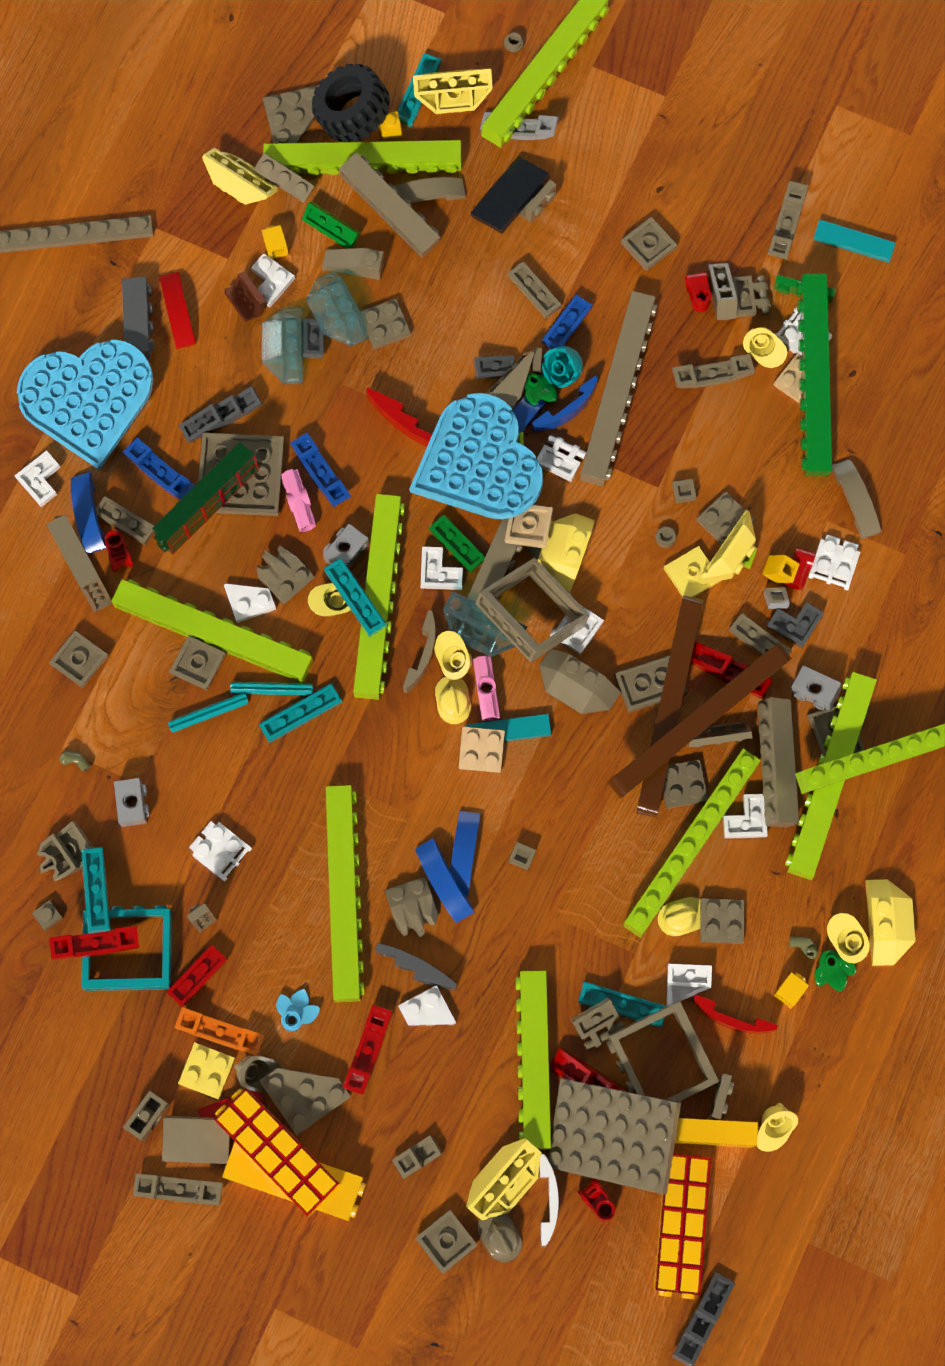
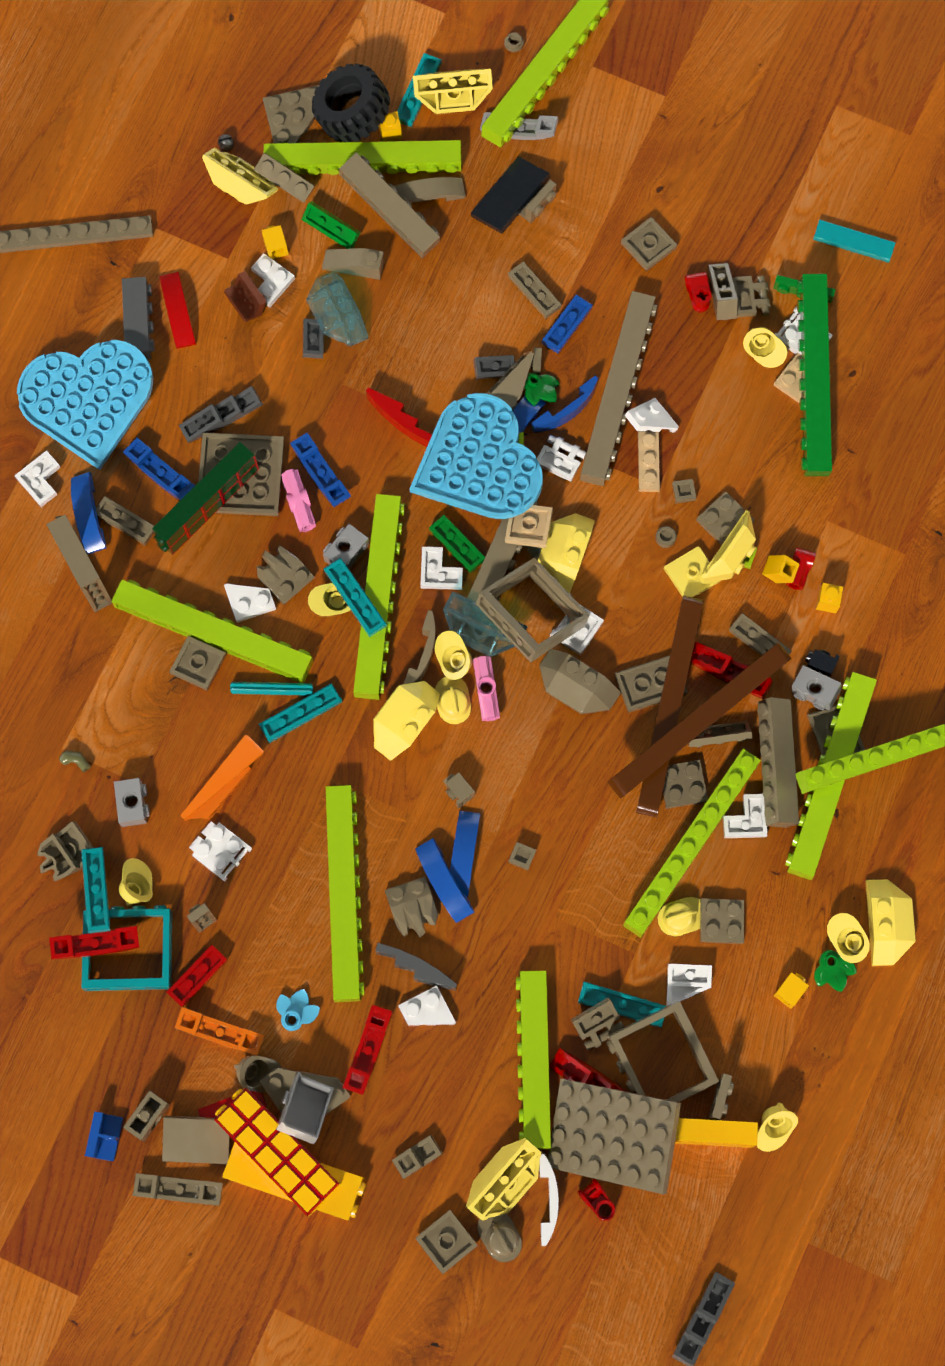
(47, 915): dark tan plate -> none
(78, 659): dark tan plate -> none
(104, 1136): none -> blue panel
(118, 554): red piece -> none
(135, 882): none -> light yellow piece
(206, 1071): light yellow plate -> none
(208, 712): teal axle -> none
(224, 780): none -> orange wedge
(225, 142): none -> dark grey hinge
(284, 345): clear light blue wedge -> none
(304, 1108): none -> light grey container
(385, 324): dark tan plate -> none
(404, 717): none -> light yellow wedge
(458, 789): none -> dark tan brick
(481, 749): tan plate -> none
(519, 728): teal tile -> none
(562, 366): teal cylinder -> none
(648, 461): none -> tan plate
(651, 417): none -> white wing
(683, 1227): yellow brick -> none
(707, 1007): red slope -> none
(713, 374): dark tan slope -> none
(776, 598): light grey plate -> none
(787, 220): dark tan slope -> none
(797, 629): dark grey plate -> none
(805, 944): olive arm -> none
(821, 661): none -> black brick
(829, 598): none -> yellow brick
(835, 561): white plate -> none
(858, 498): dark tan slope -> none

